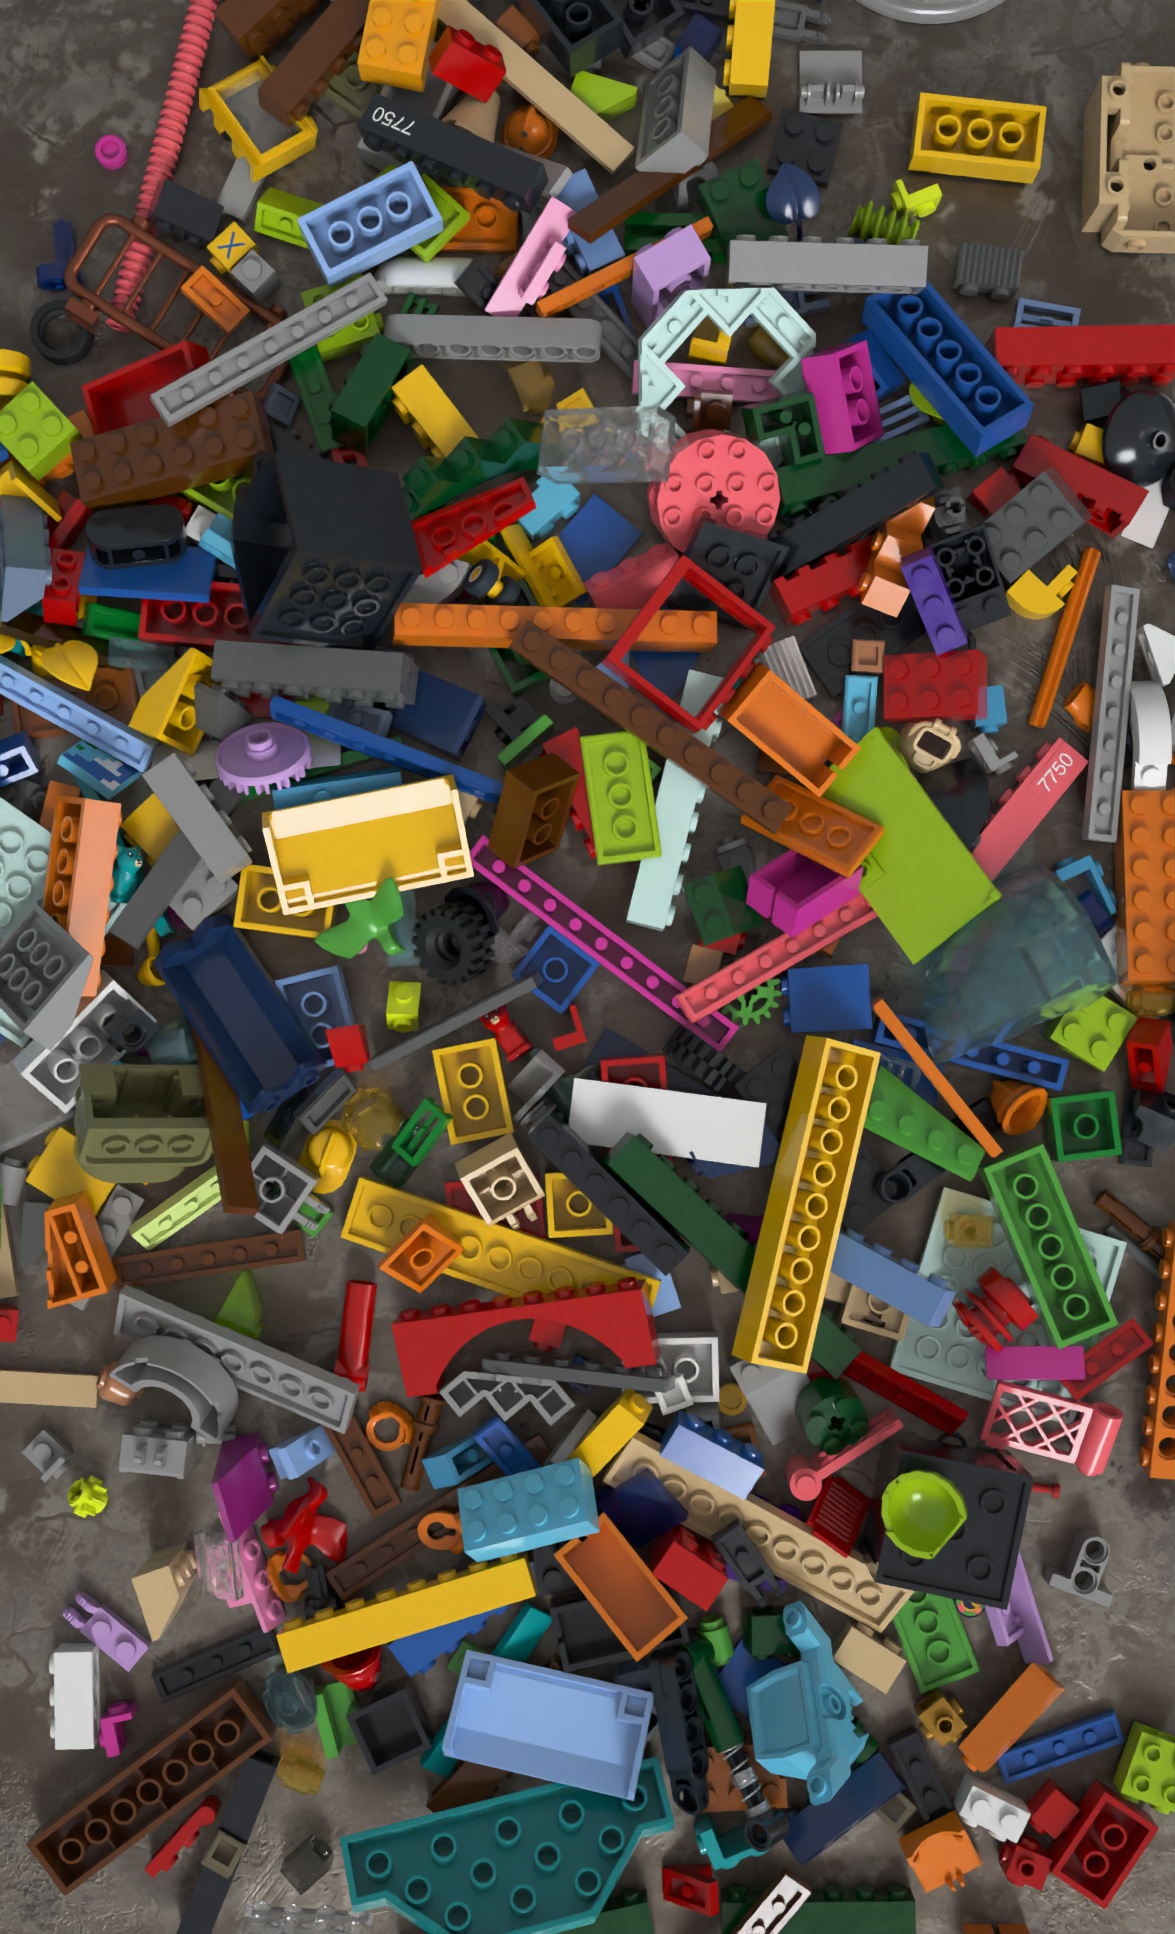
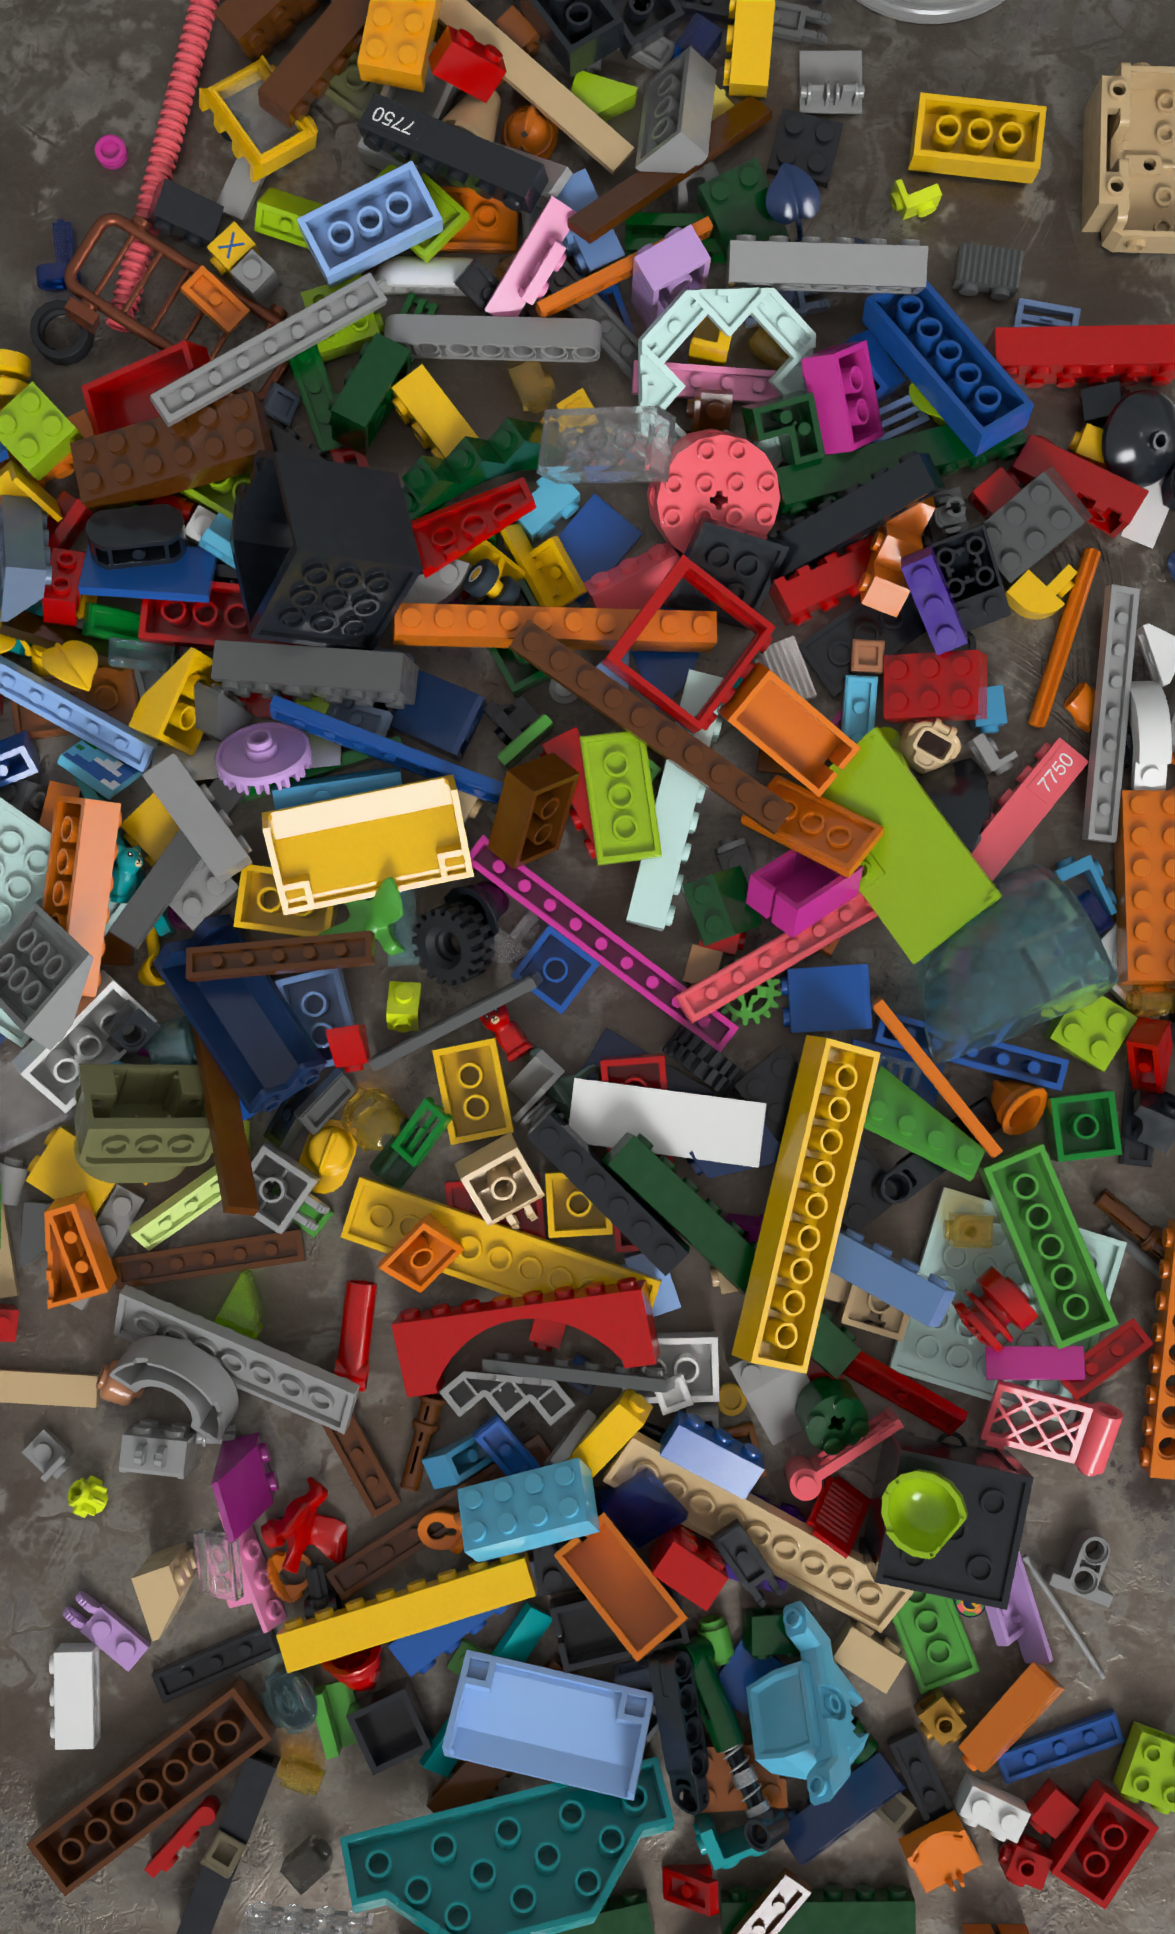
(112, 1730): dark pink bracket -> none
(280, 956): none -> reddish brown plate
(301, 1452): light blue brick -> none
(382, 1411): orange piece -> none
(572, 1038): red panel -> none
(880, 226): lime piece -> none
(1054, 1490): red piece -> none
(1063, 1616): none -> light grey piece

